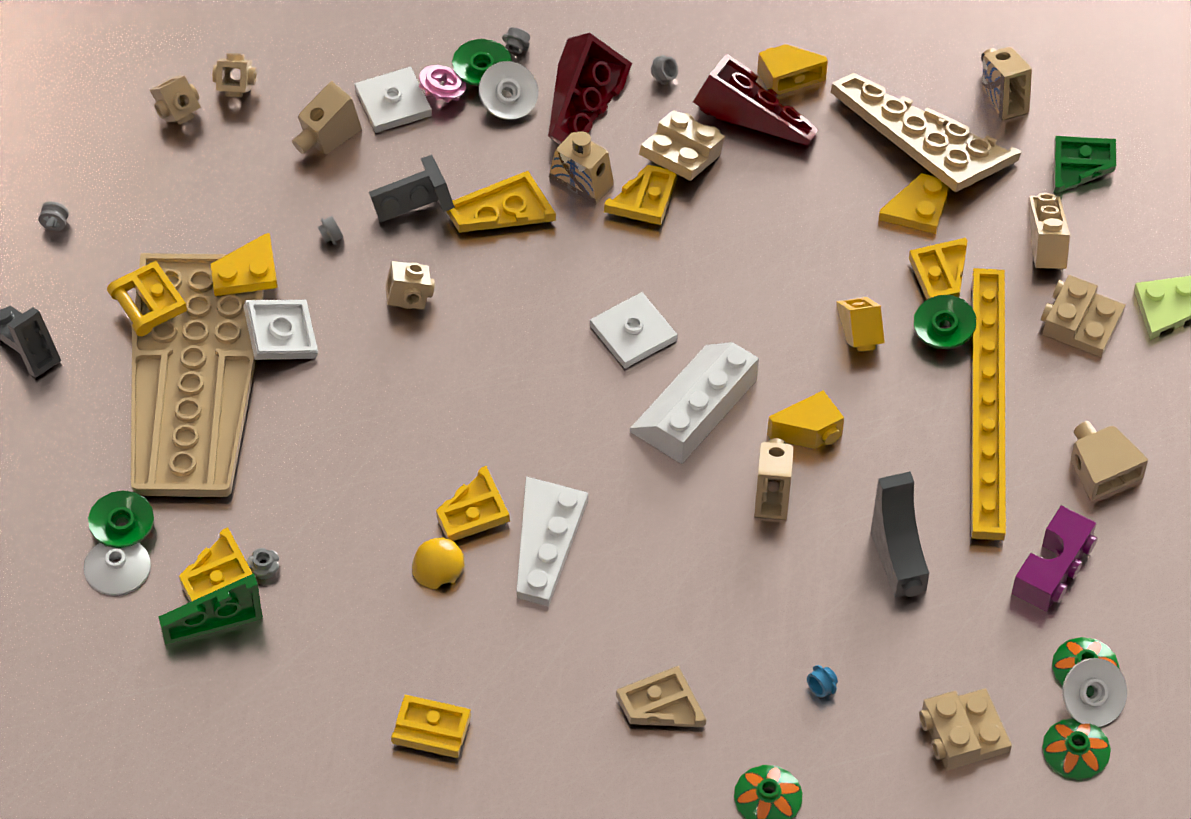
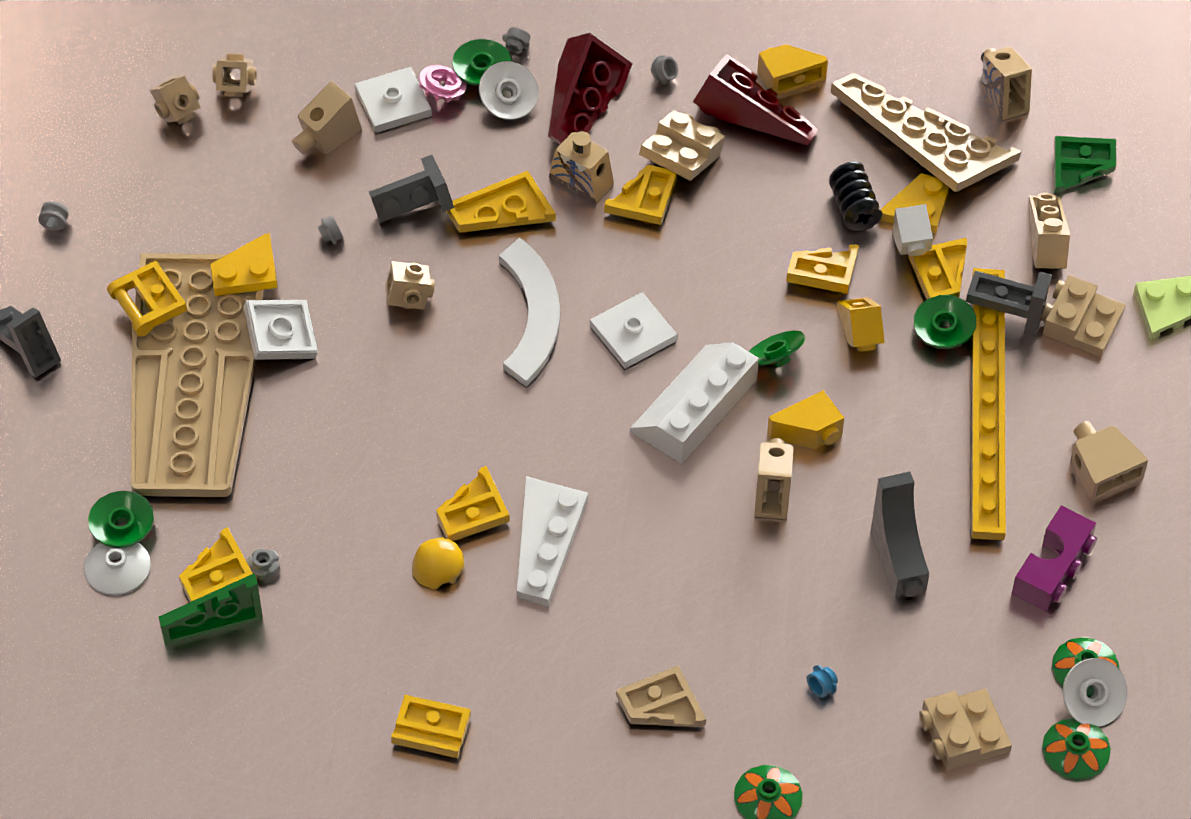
(543, 311): none -> white tile
(778, 348): none -> green dish
(823, 268): none -> yellow wing
(855, 196): none -> black piece
(912, 230): none -> white slope
(1011, 297): none -> dark grey bracket

